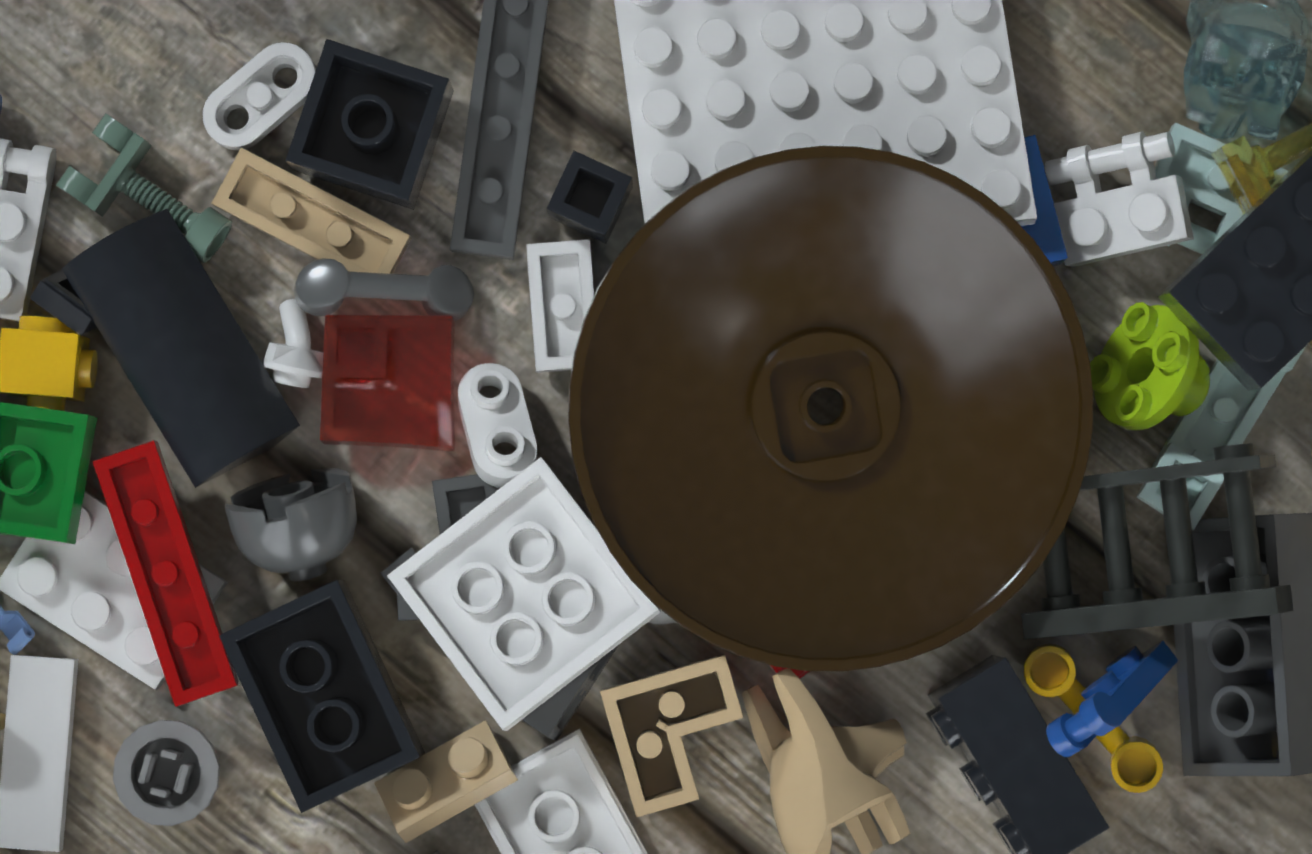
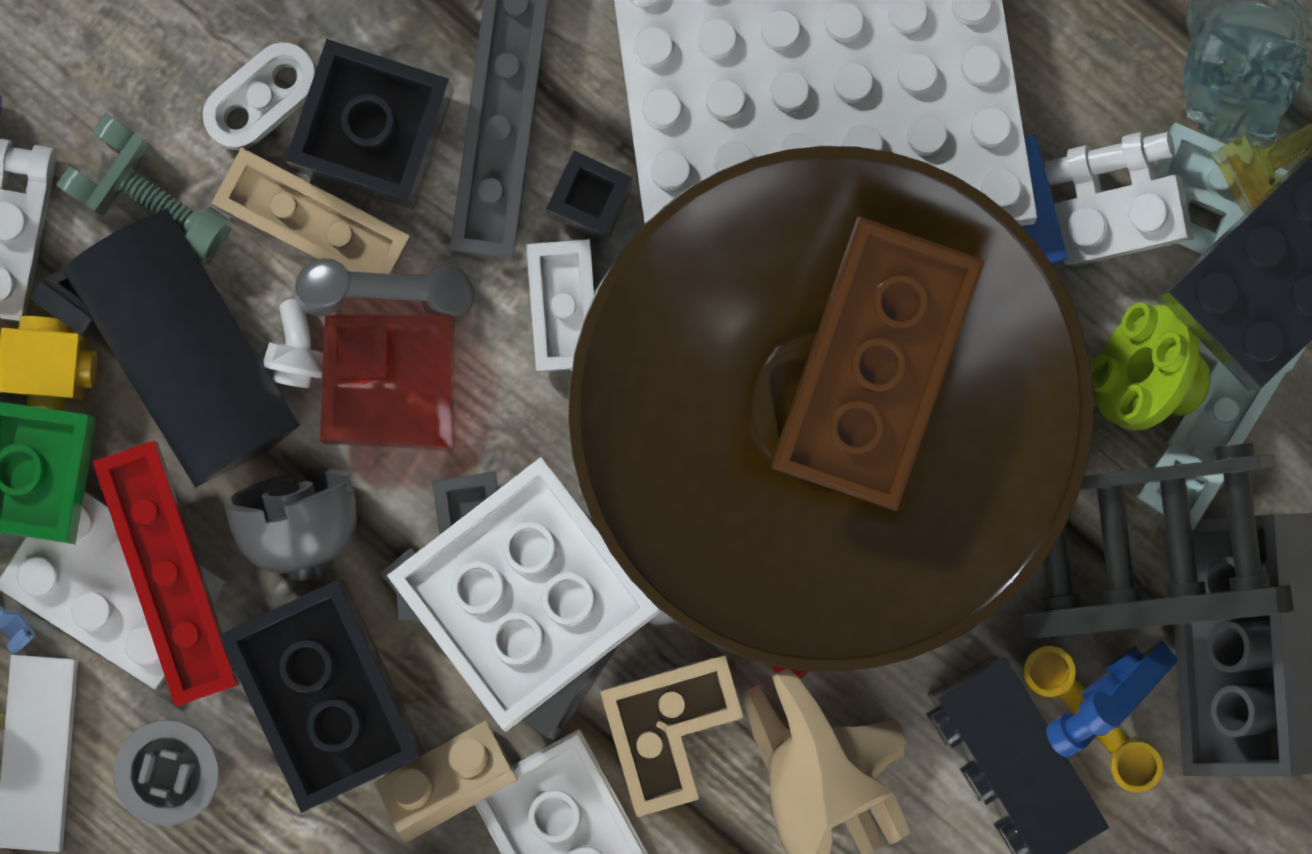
(496, 421): white plate -> none
(877, 363): none -> reddish brown tile

